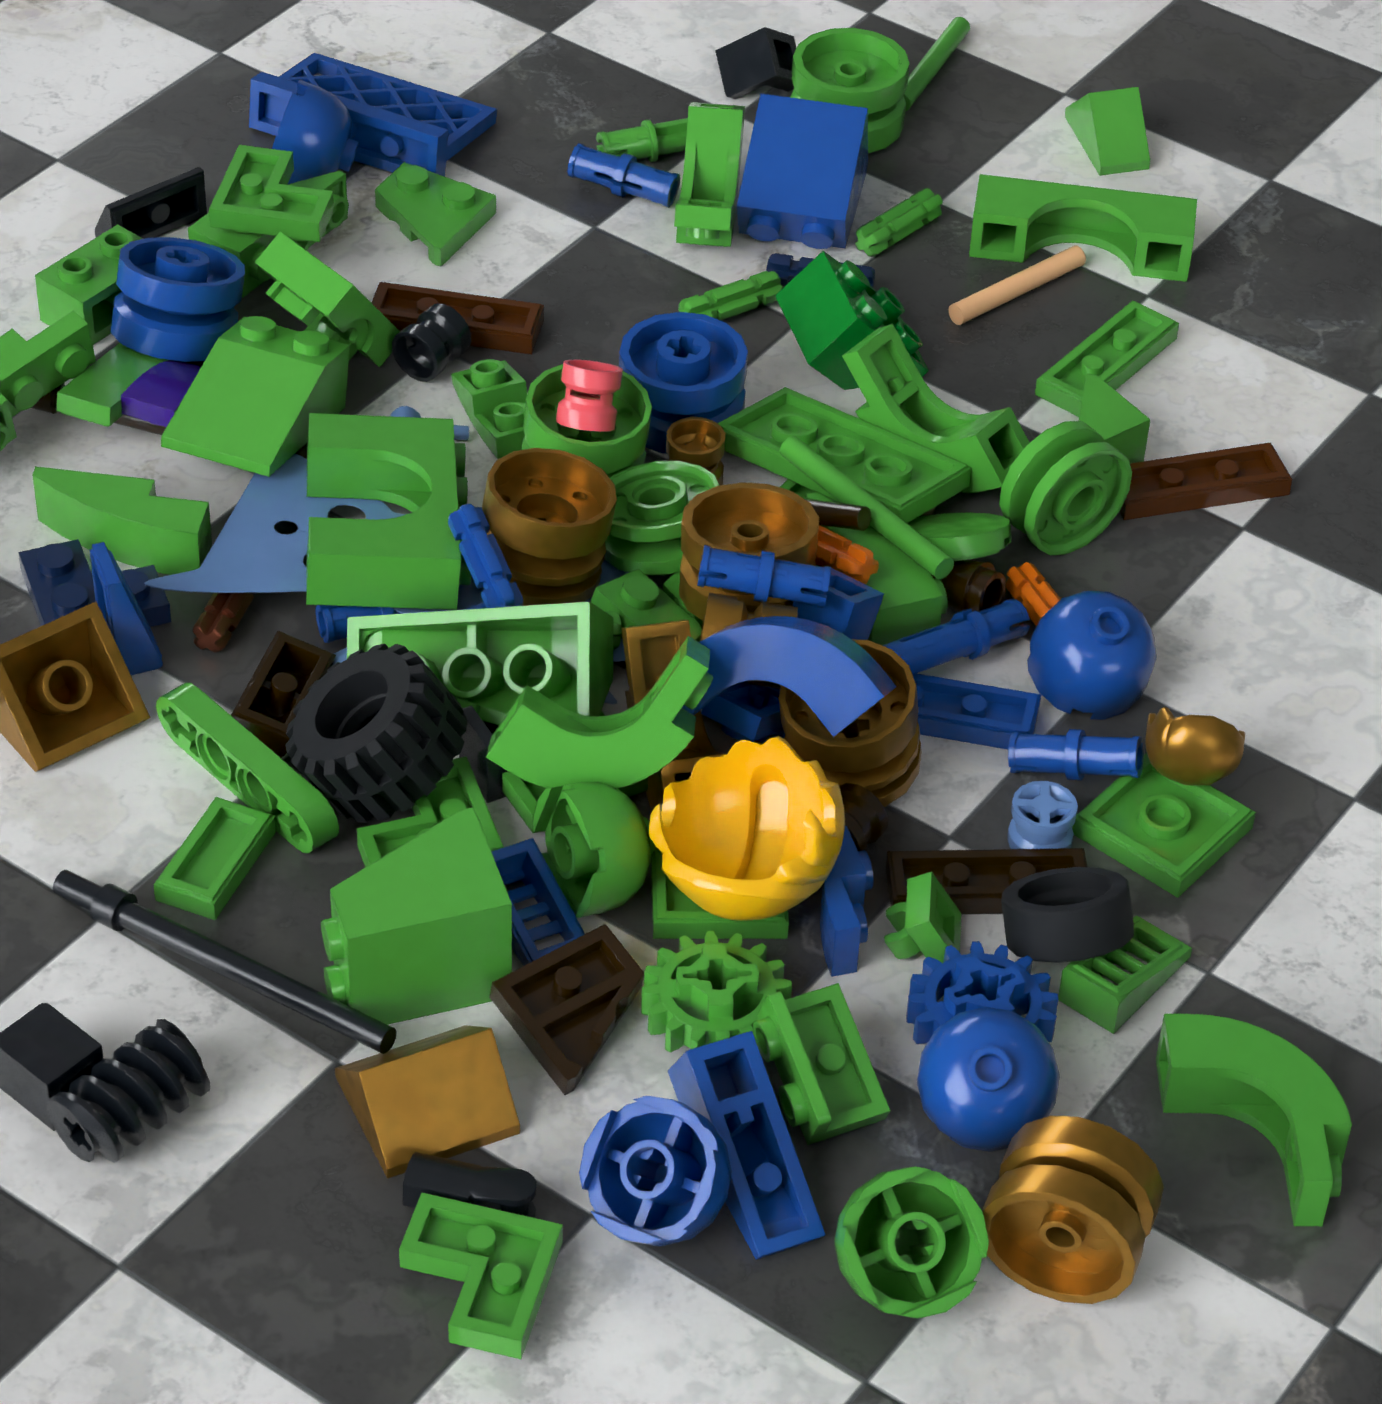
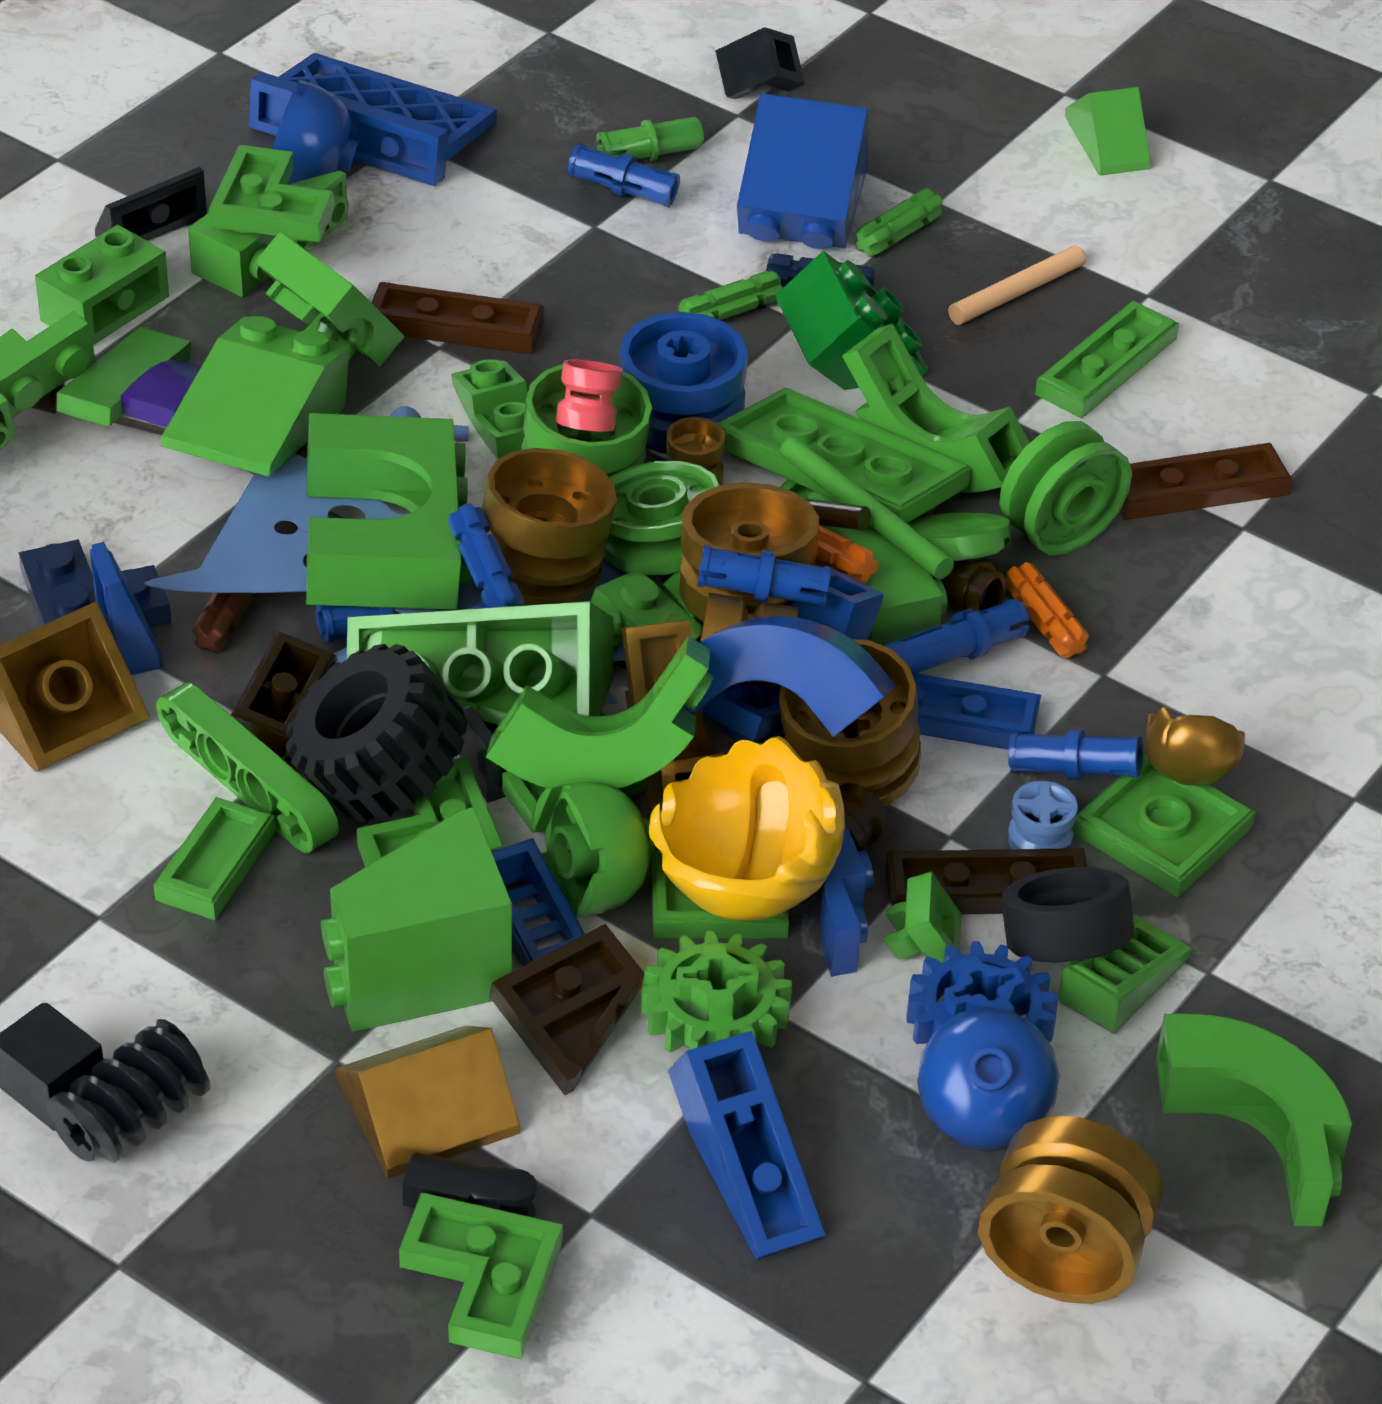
(121, 910): black bar -> none
(124, 516): bright green slope -> none
(175, 297): blue wheel -> none
(434, 209): bright green wing -> none
(439, 338): black wheel -> none
(655, 1171): blue cylinder -> none
(710, 175): bright green arch -> none
(821, 1062): bright green bracket -> none
(857, 71): bright green wheel -> none
(911, 1242): bright green cylinder -> none
(935, 59): bright green bar -> none
(1092, 654): blue cylinder -> none
(1114, 418): bright green slope -> none
(1141, 229): bright green arch -> none

